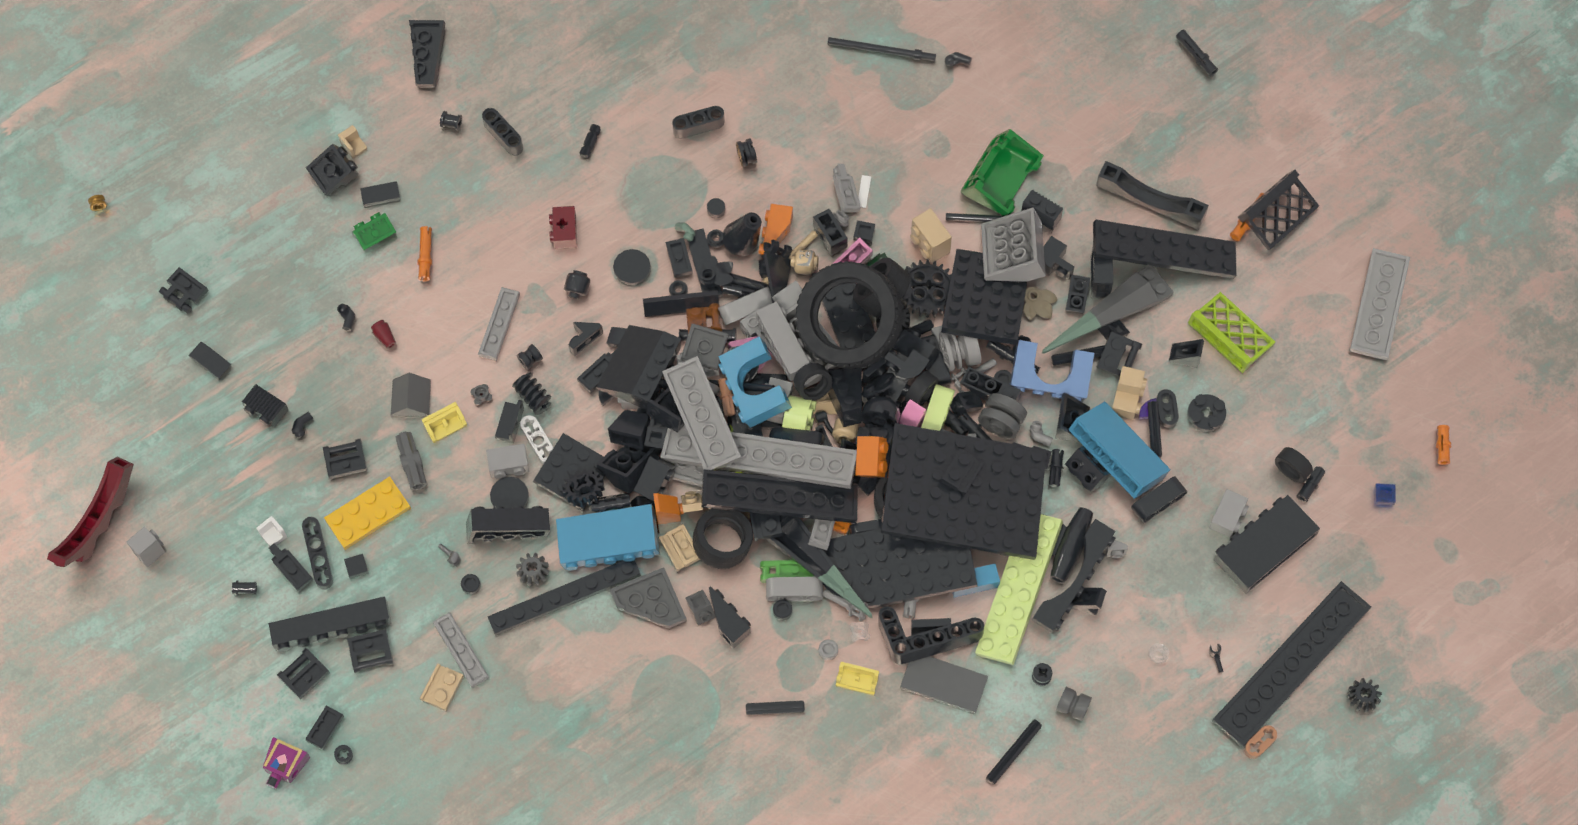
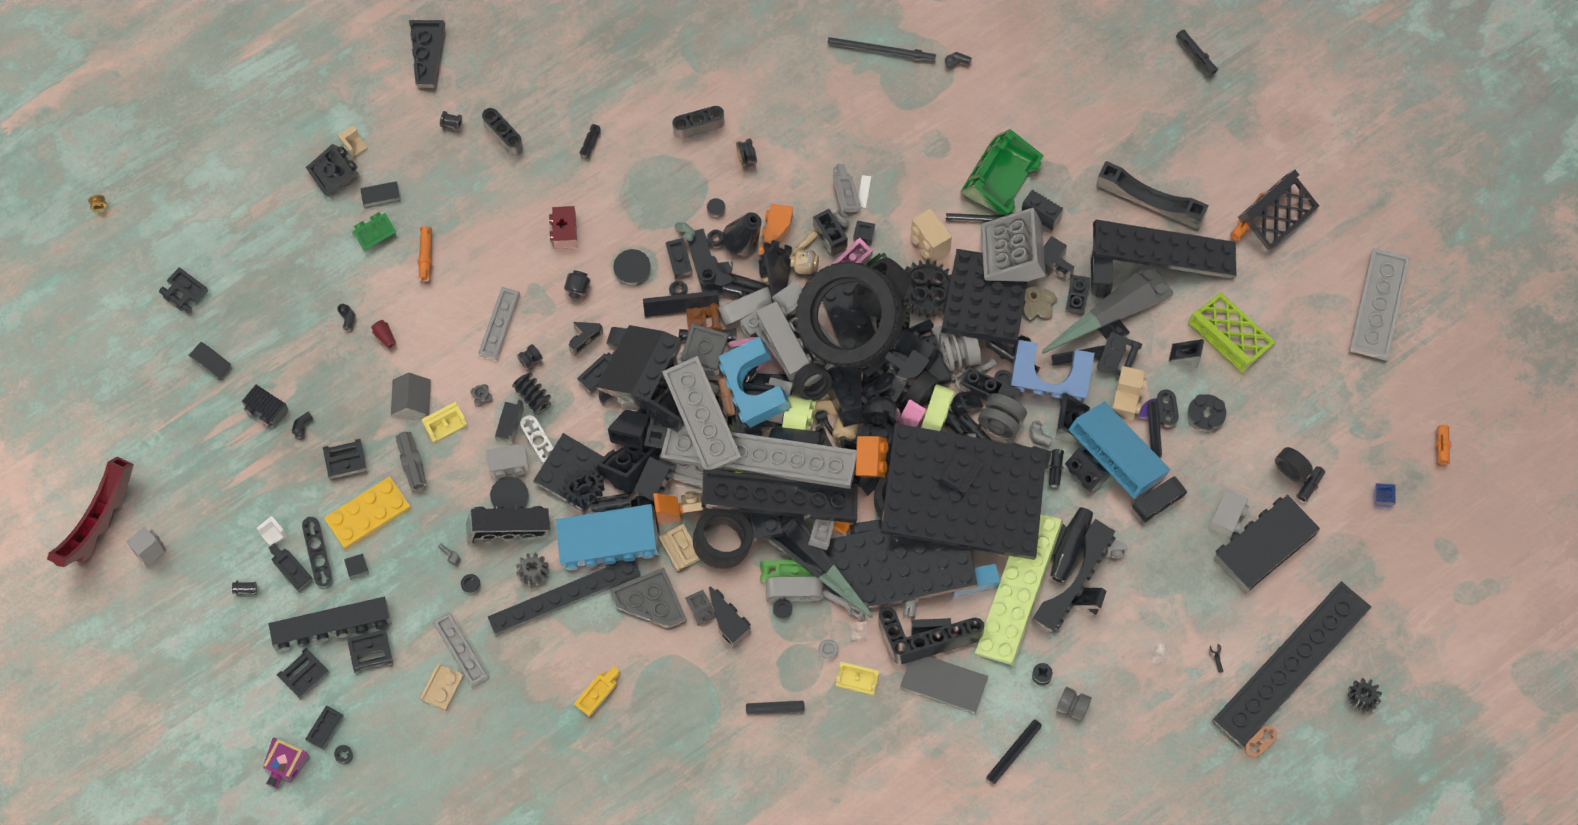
(597, 692): none -> yellow hinge

